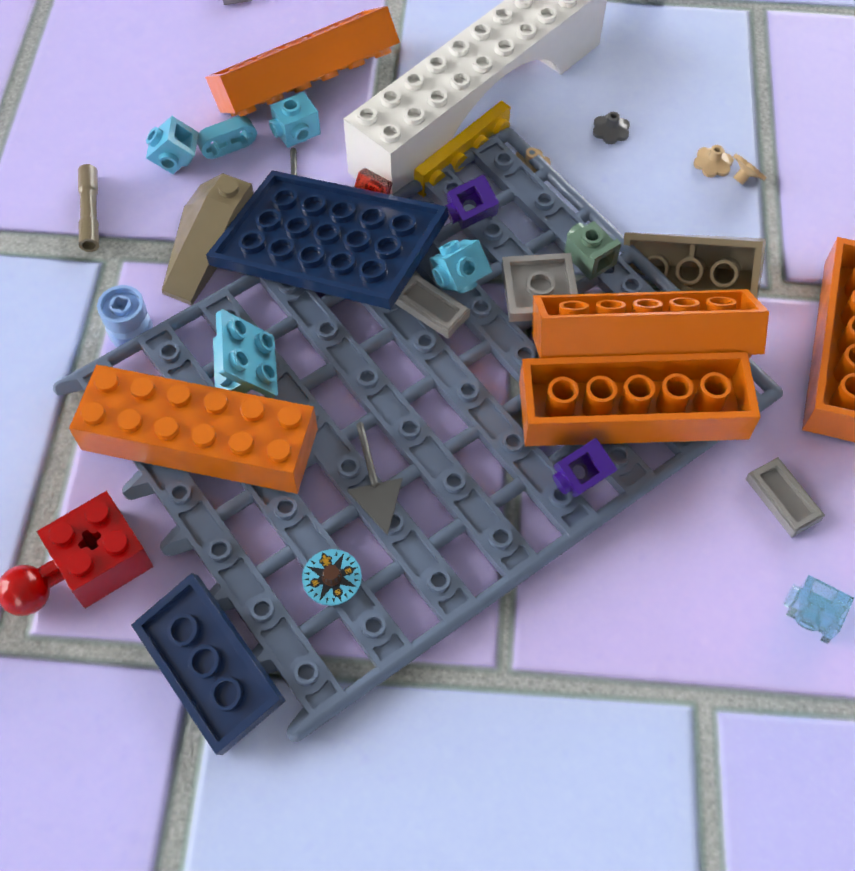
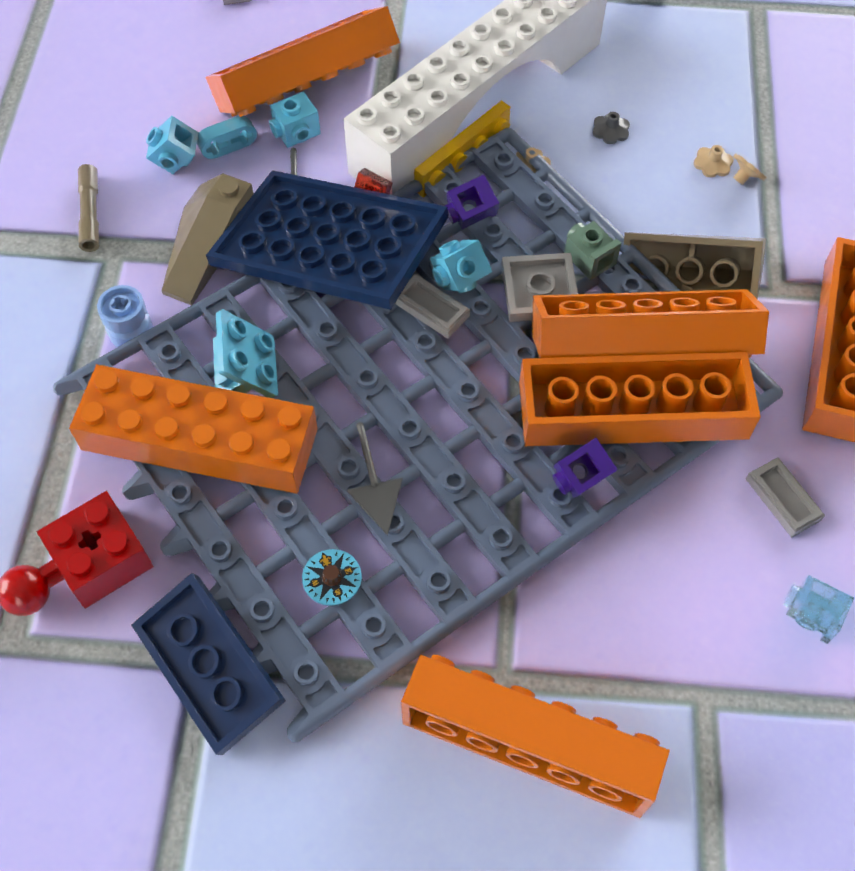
(534, 735): none -> orange brick

